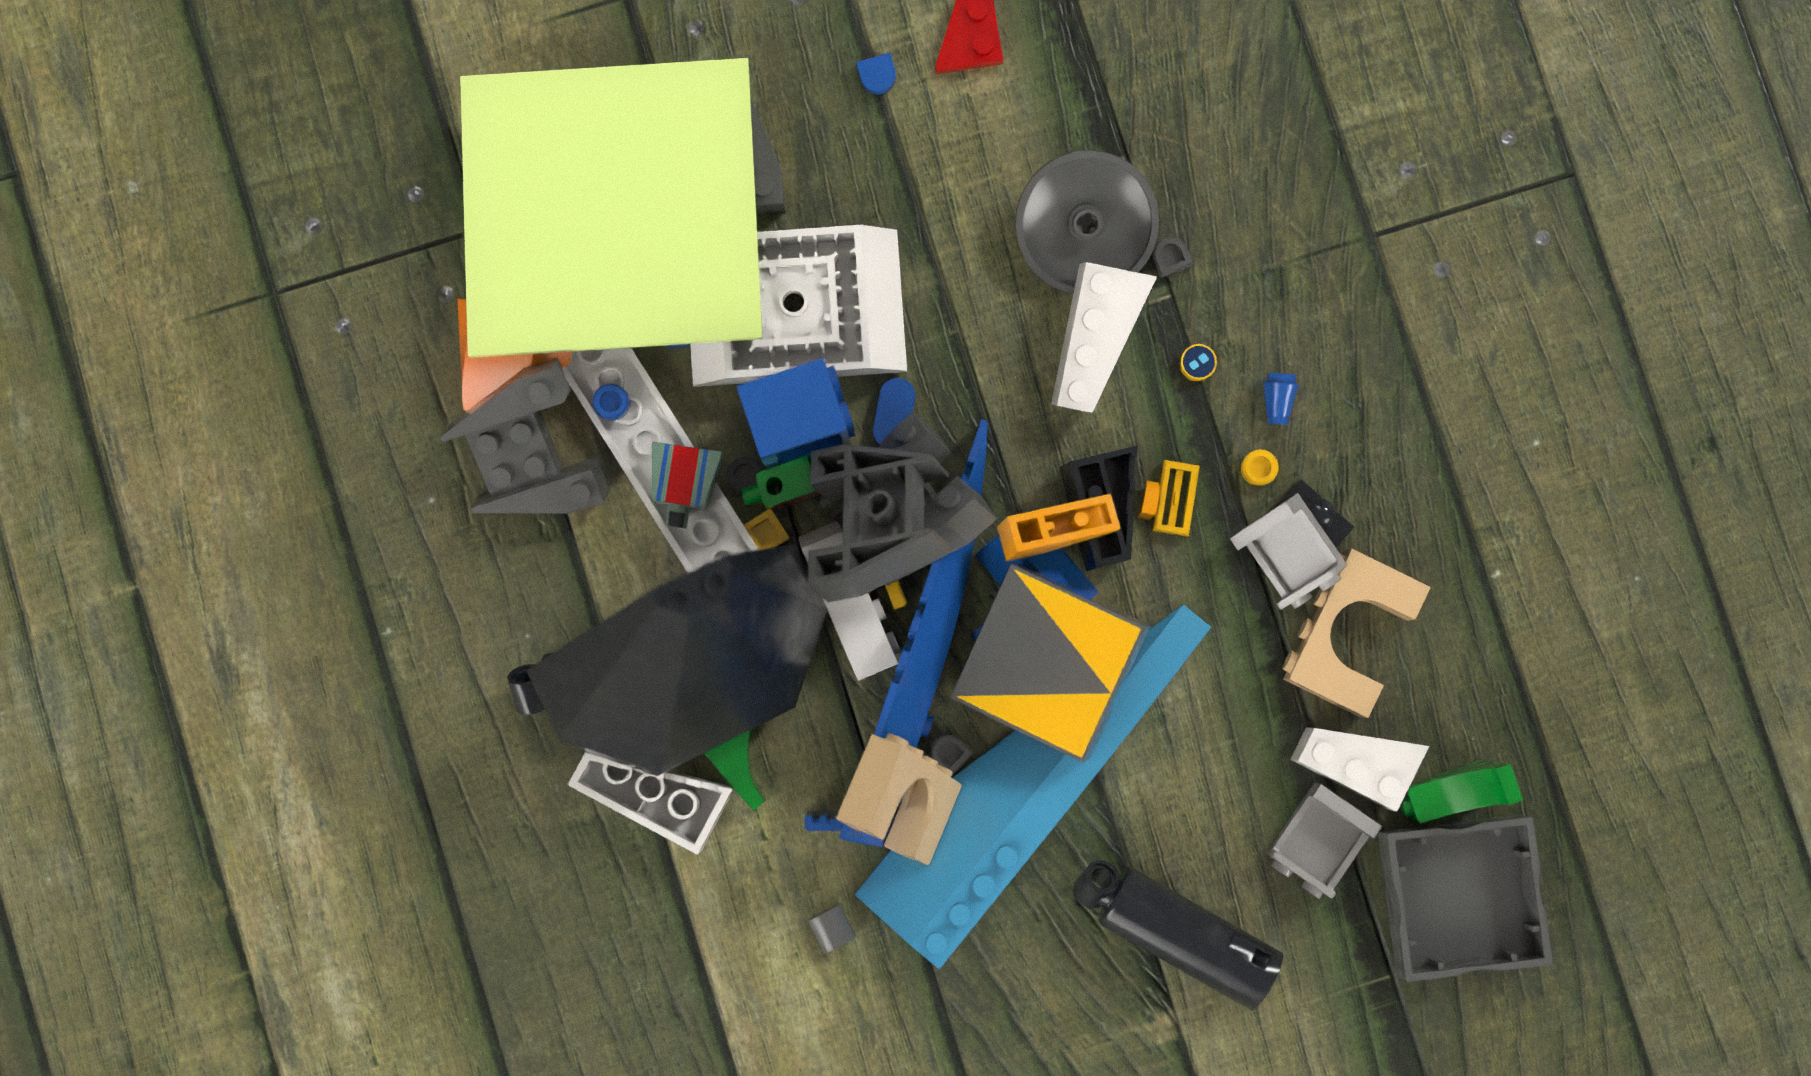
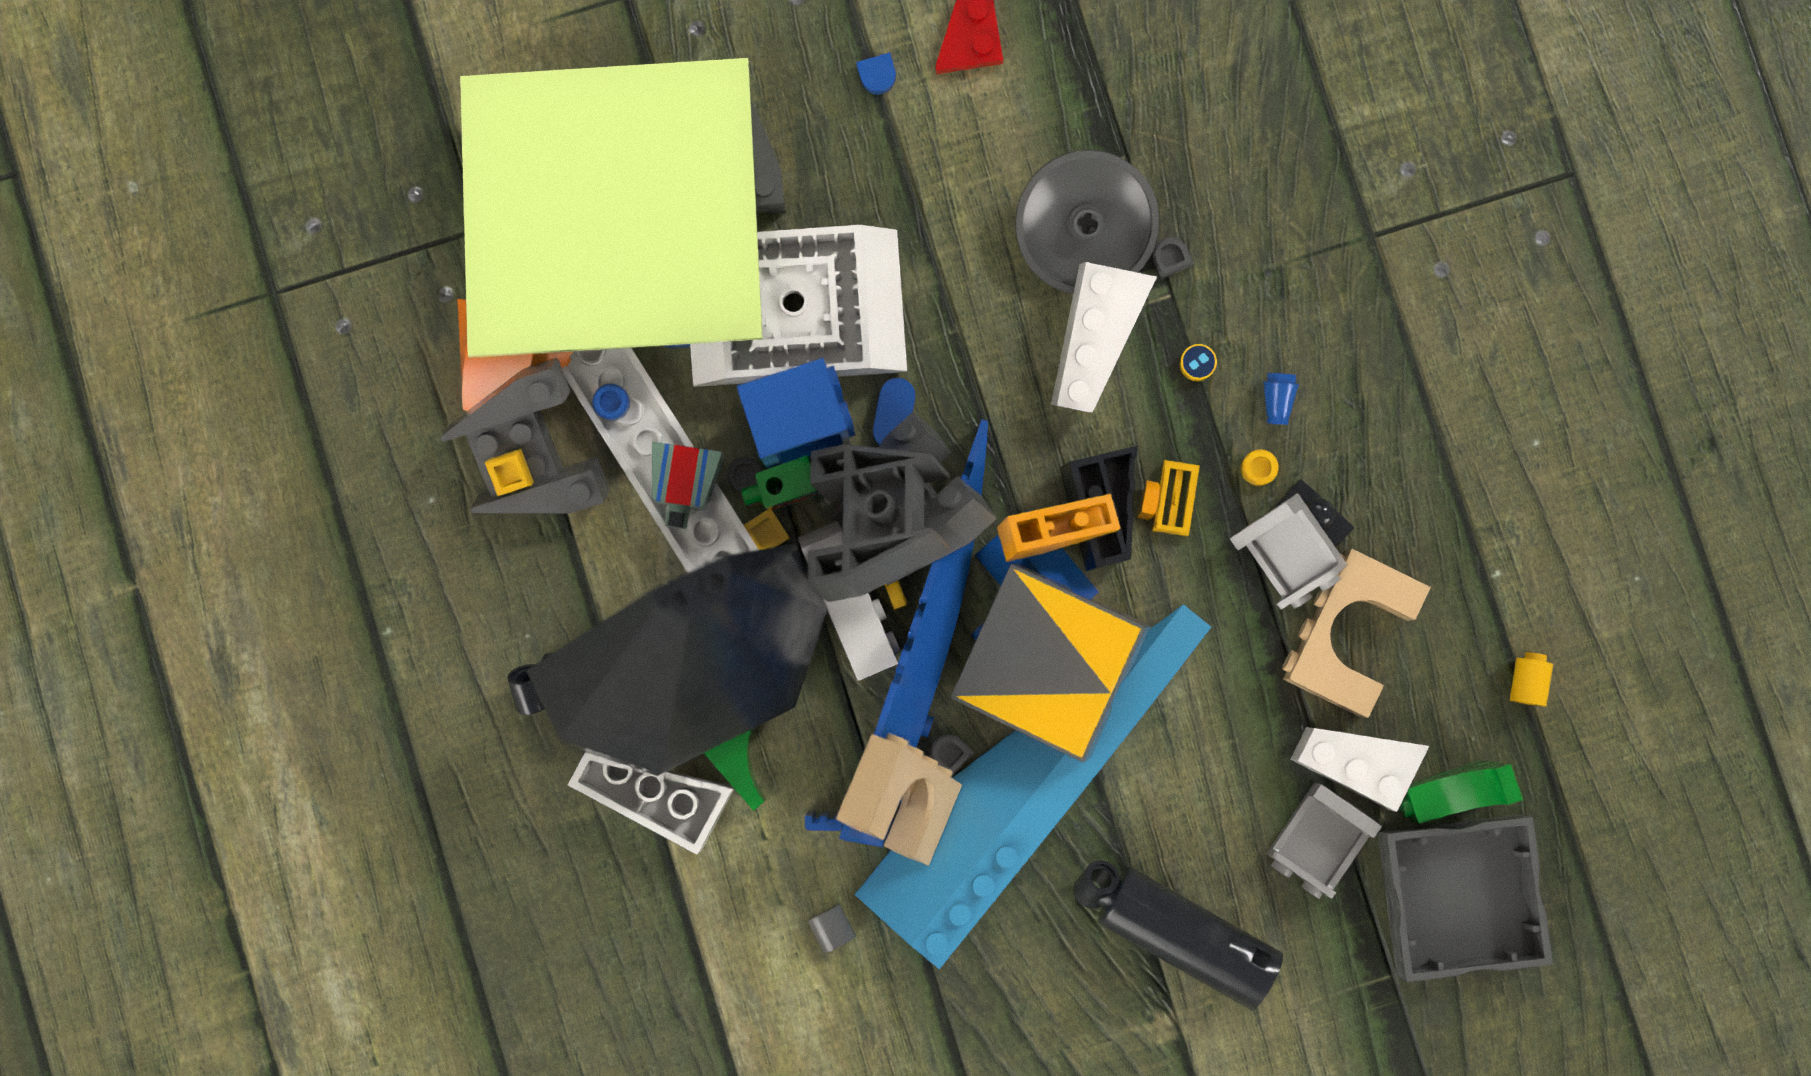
(509, 472): none -> yellow tile
(1531, 680): none -> yellow brick

